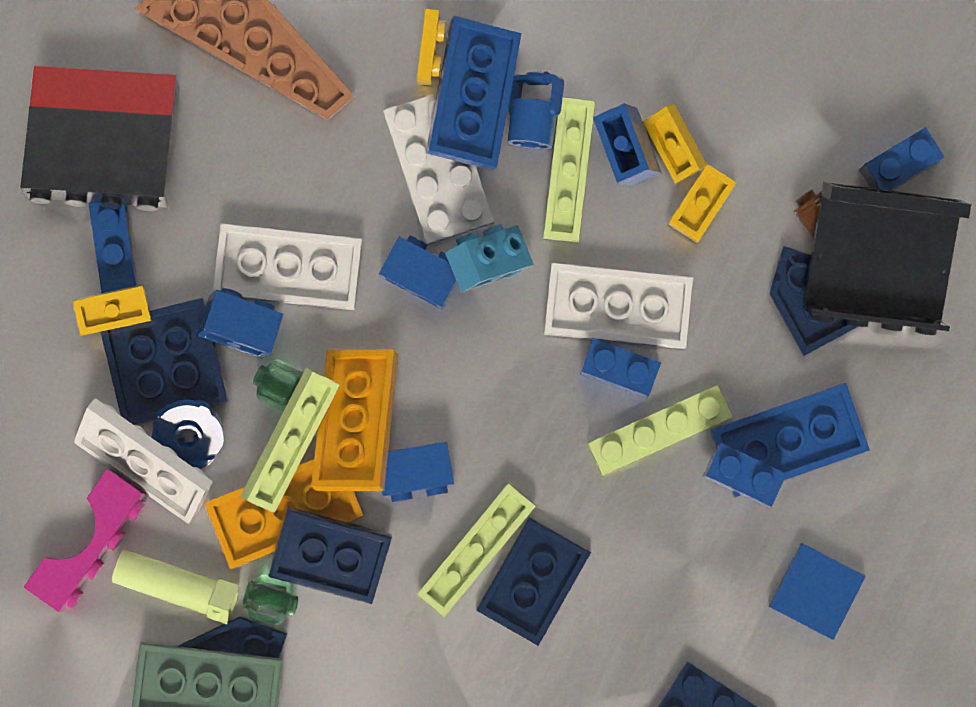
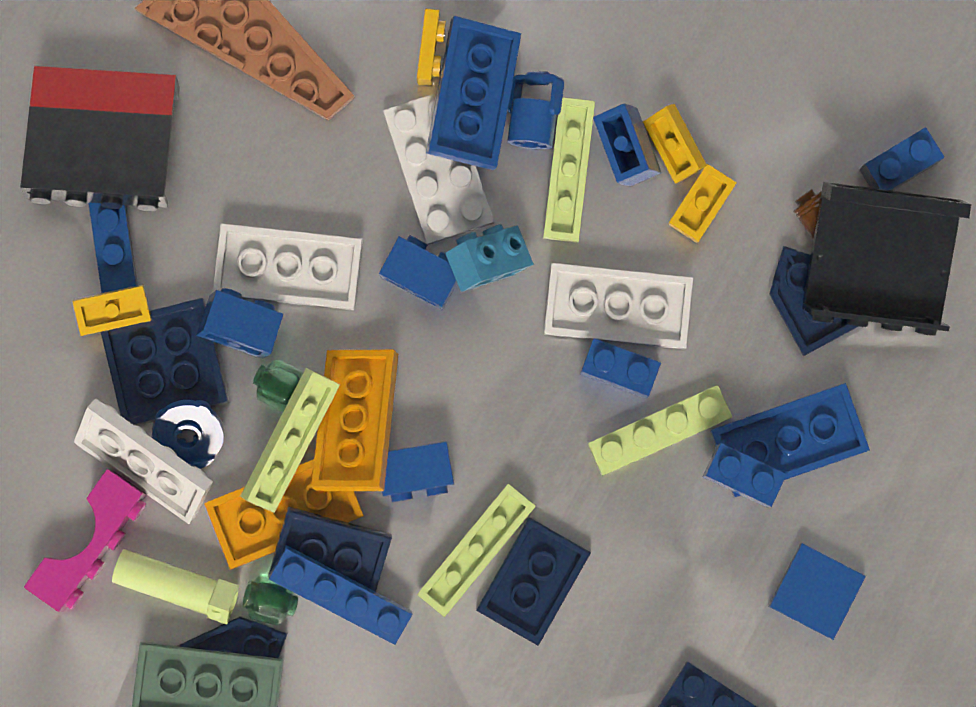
(340, 595): none -> blue plate

